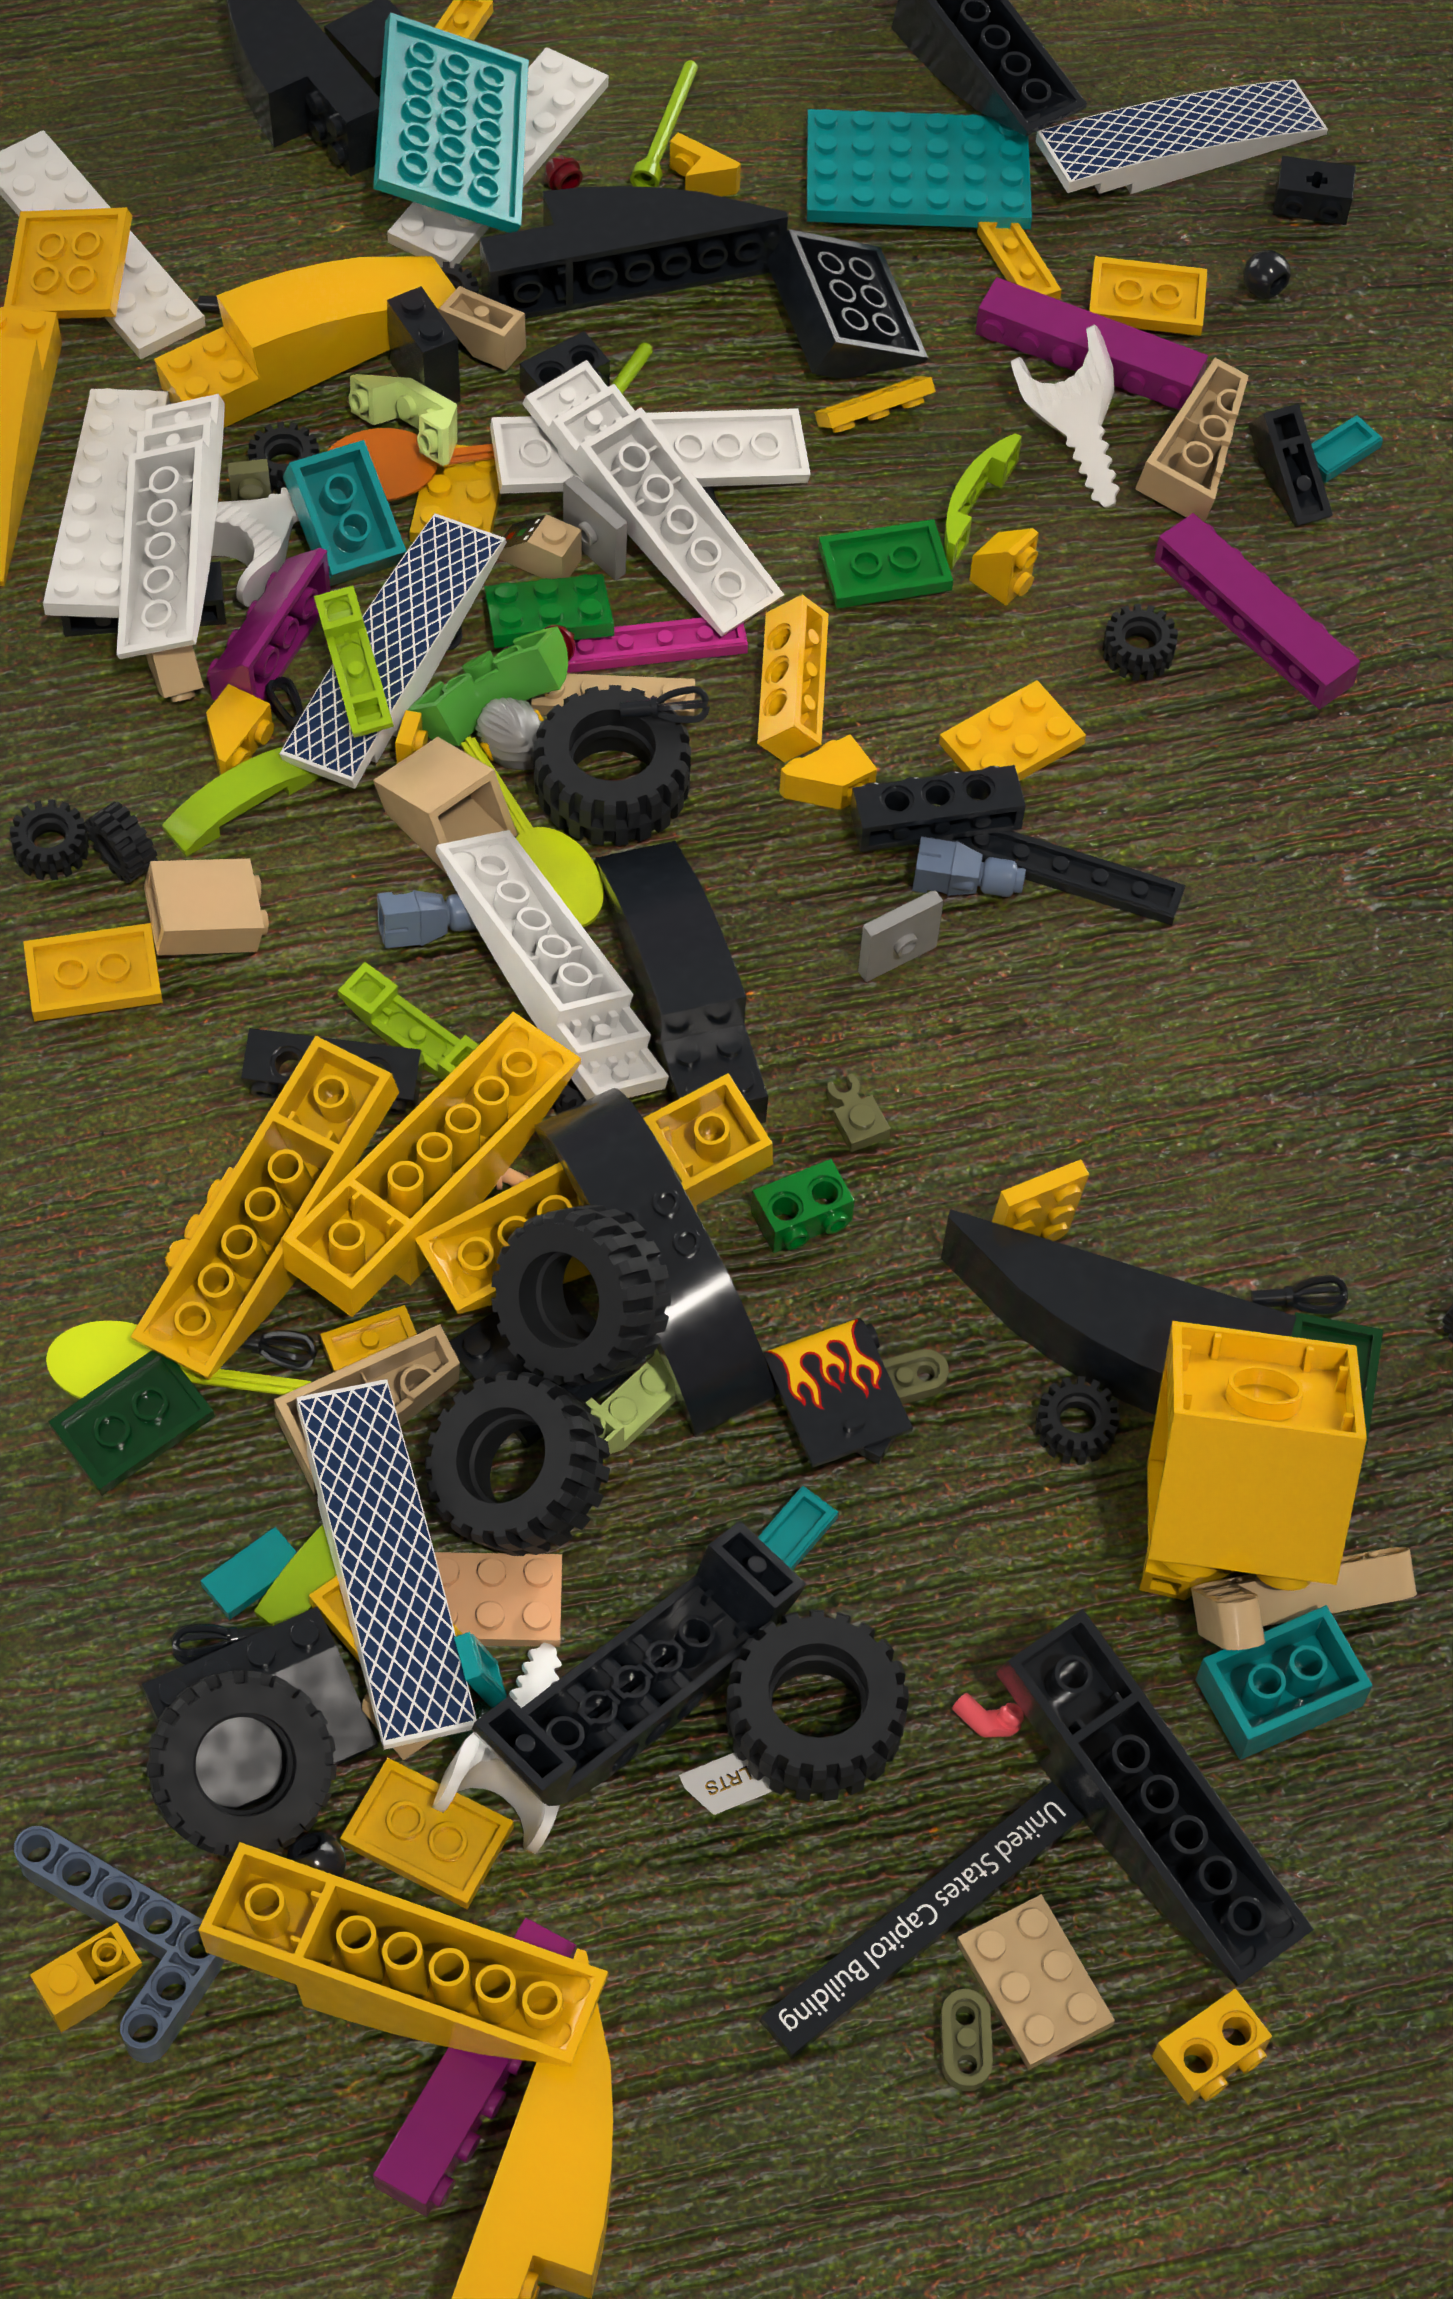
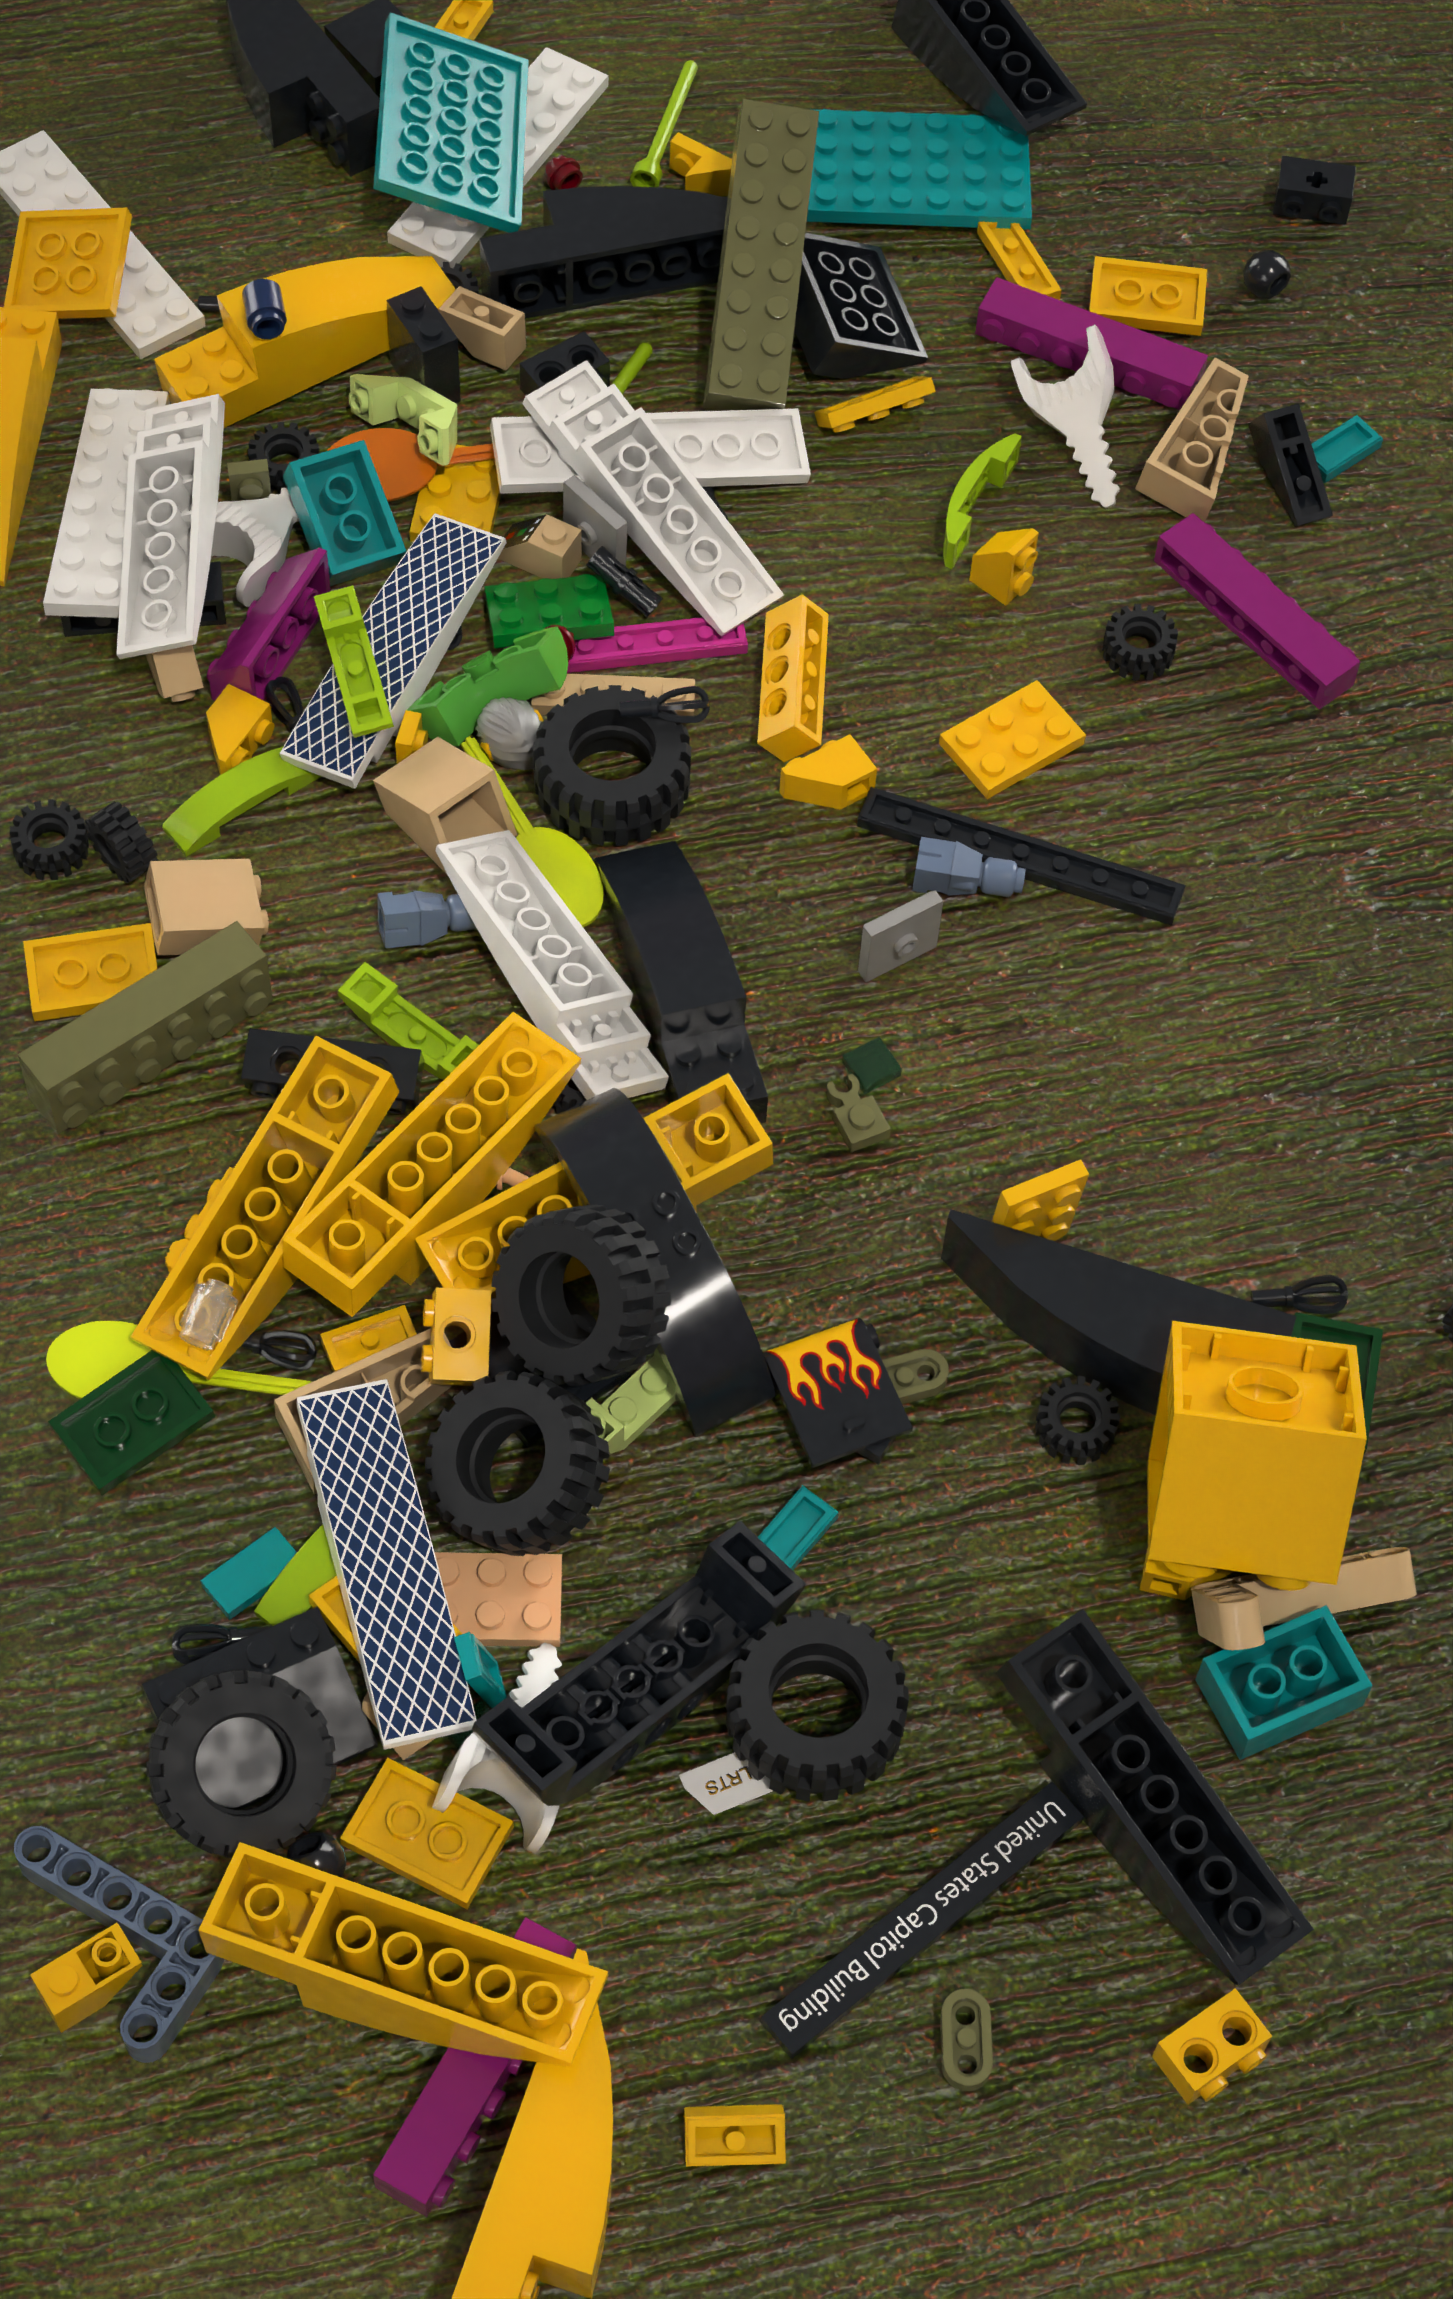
(146, 1028): none -> olive brick
(208, 1314): none -> clear brick
(264, 308): none -> dark blue brick
(471, 1312): none -> yellow brick
(624, 581): none -> black pin
(734, 2135): none -> yellow slope
(761, 257): none -> olive brick
(796, 1197): green brick -> none
(872, 1065): none -> clear green tile
(885, 563): green plate -> none
(959, 816): black brick -> none
(989, 1723): coral arm -> none
(1035, 1982): tan plate -> none
(1178, 136): slope -> none

